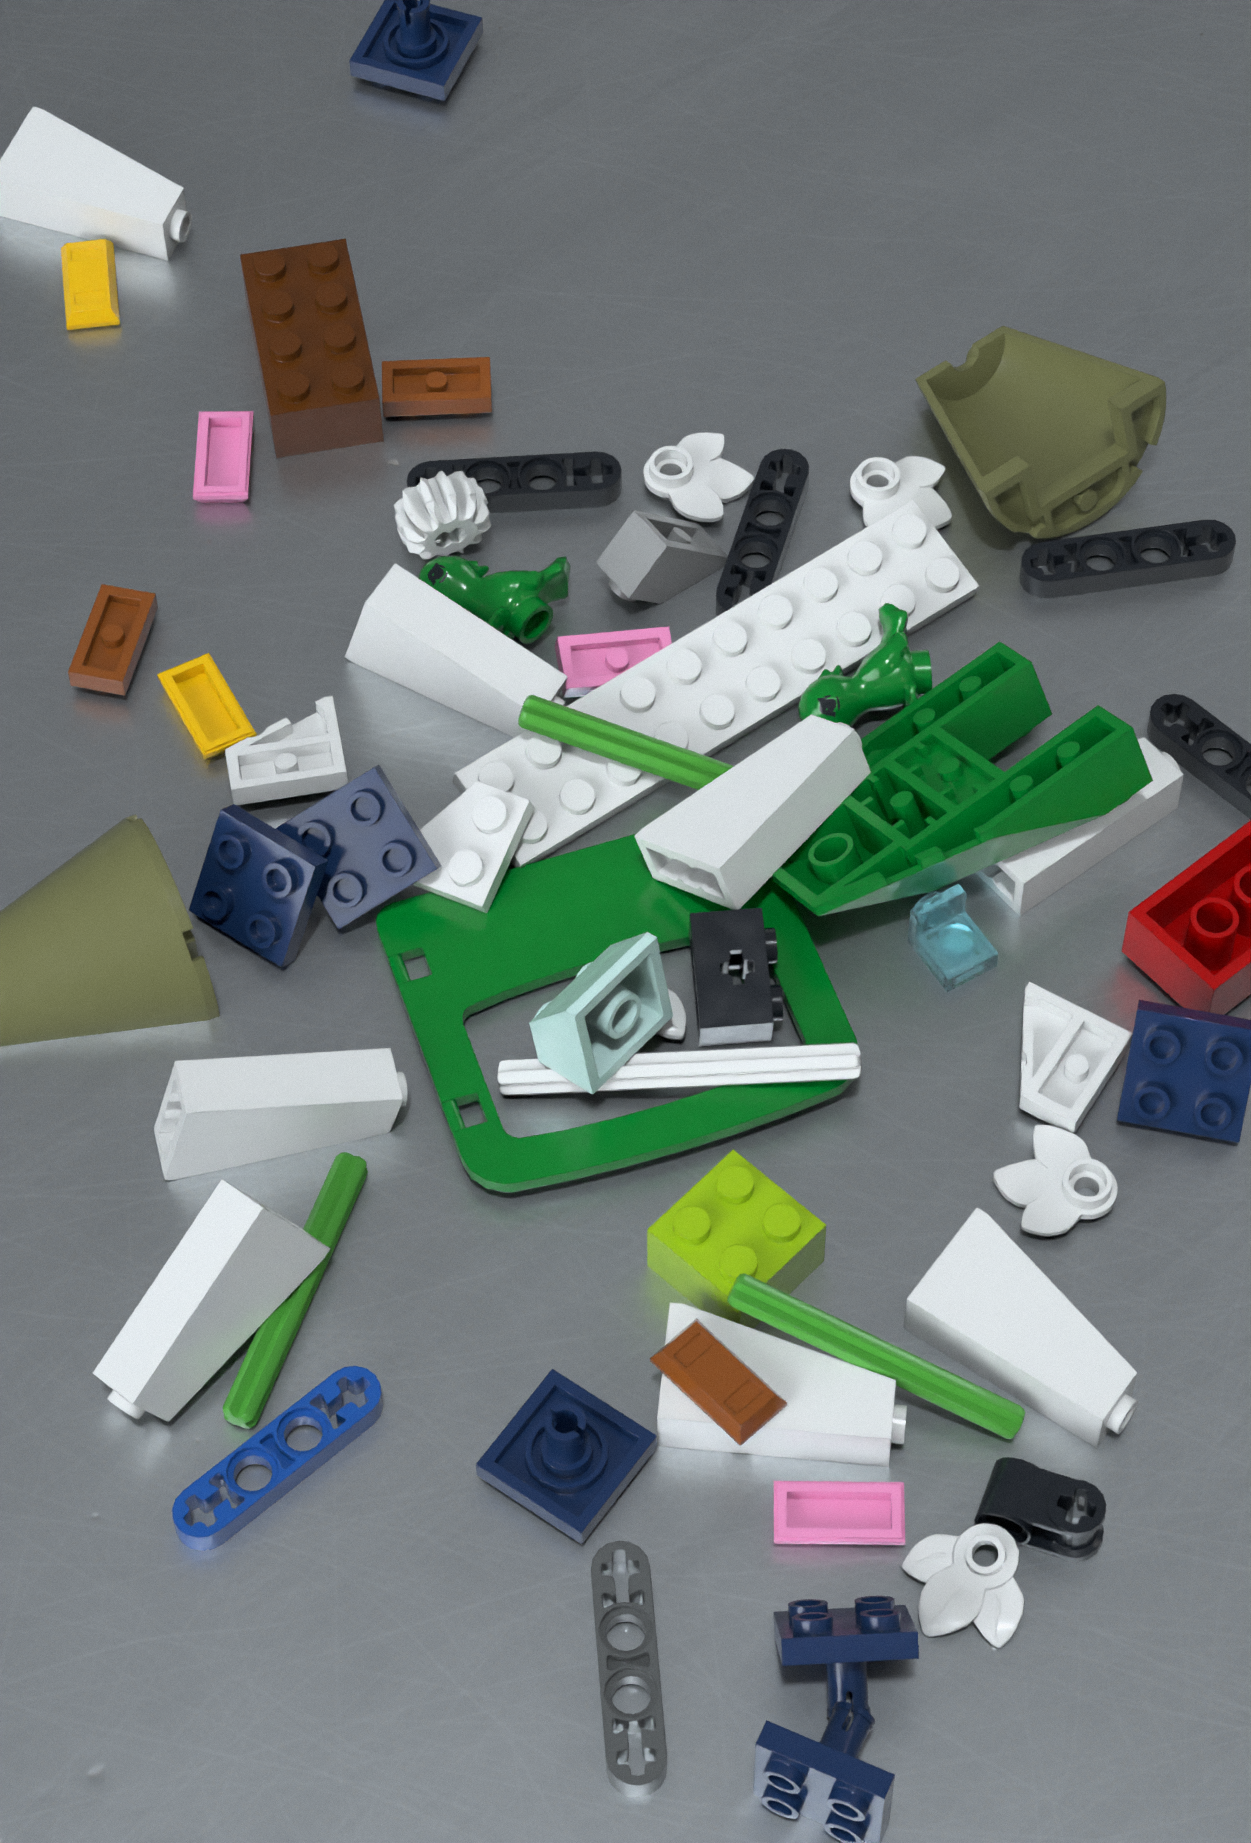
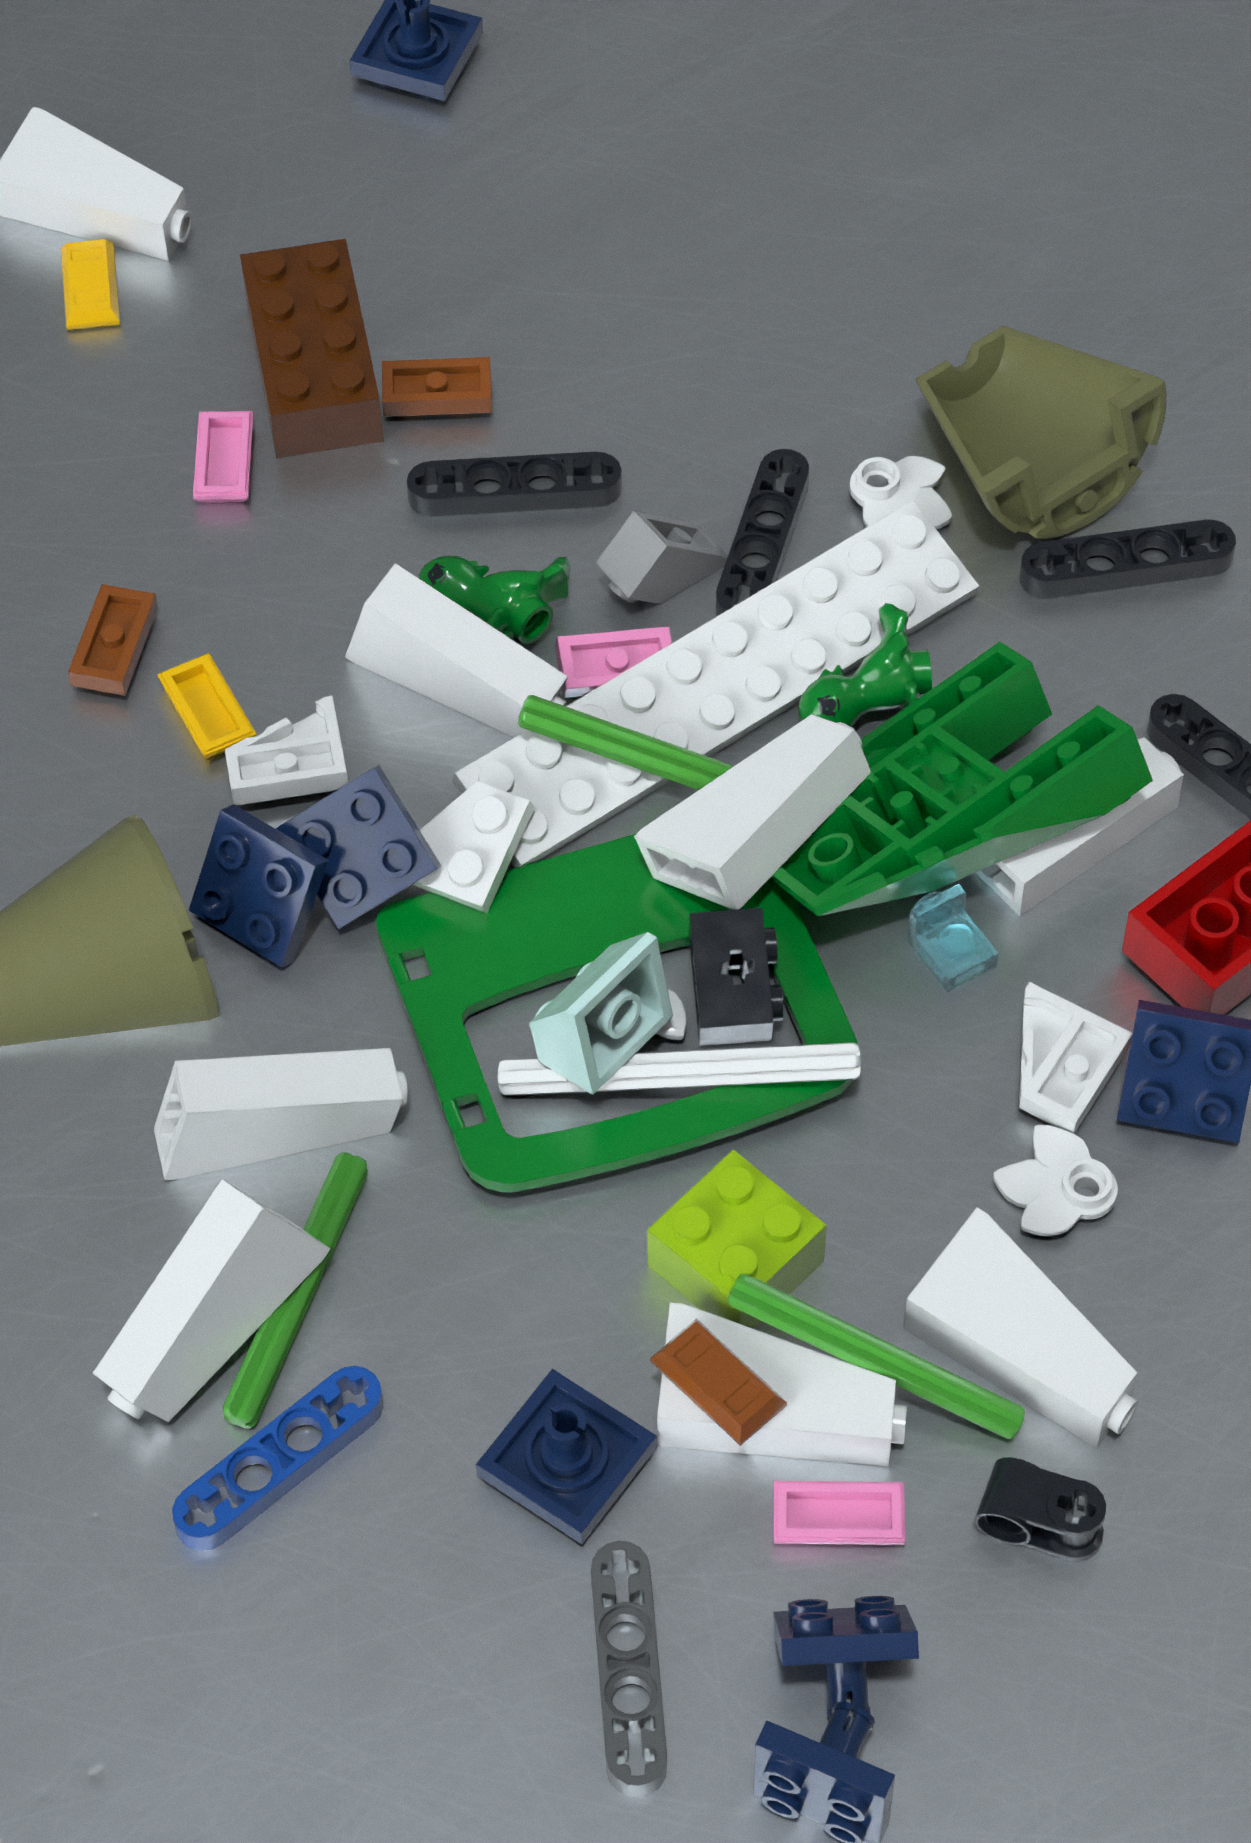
(442, 515): white gear -> none
(699, 476): white plate -> none
(964, 1591): white plate -> none

